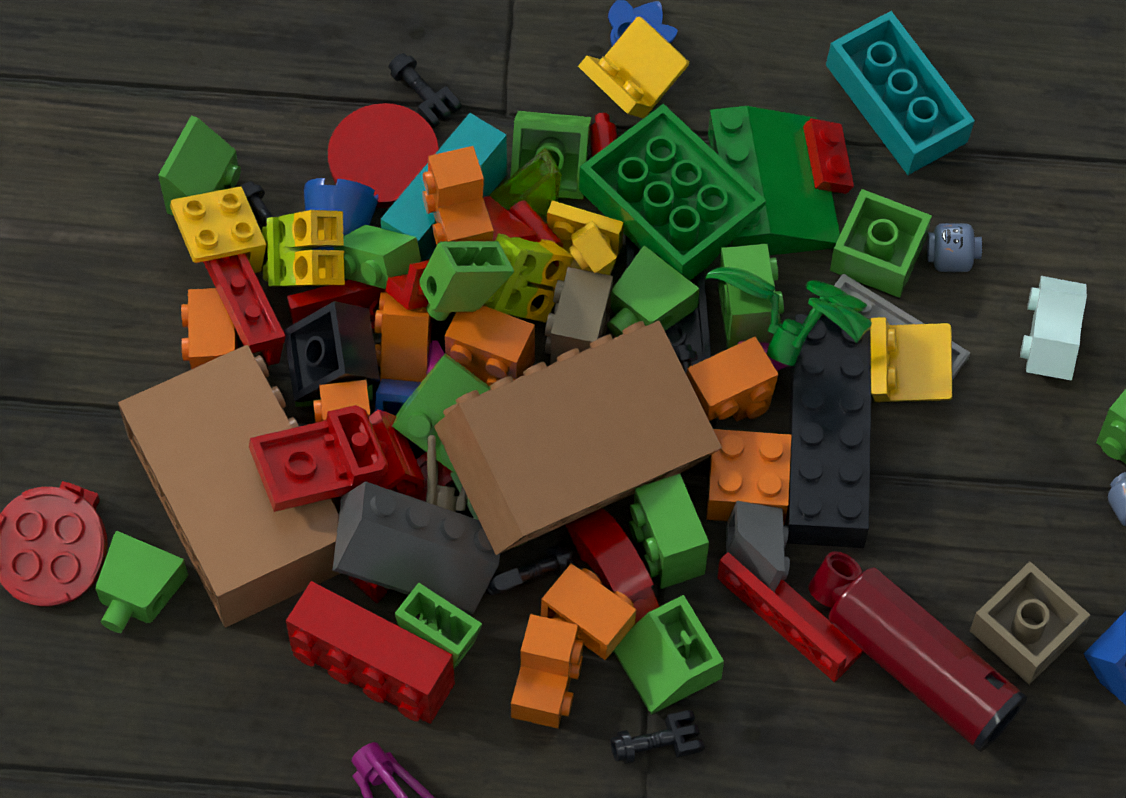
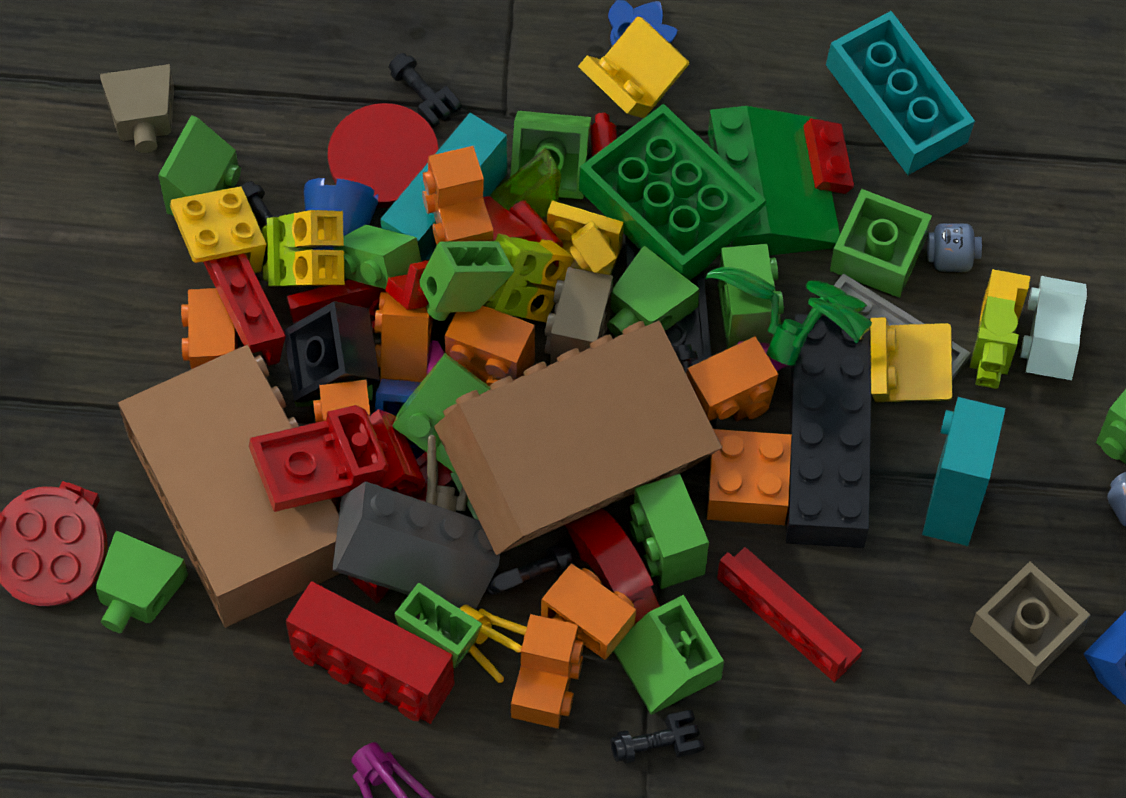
(140, 104): none -> dark tan torso
(486, 631): none -> yellow plant
(758, 541): dark grey slope -> none
(917, 650): dark red piece -> none
(963, 470): none -> teal brick
(997, 326): none -> lime hips

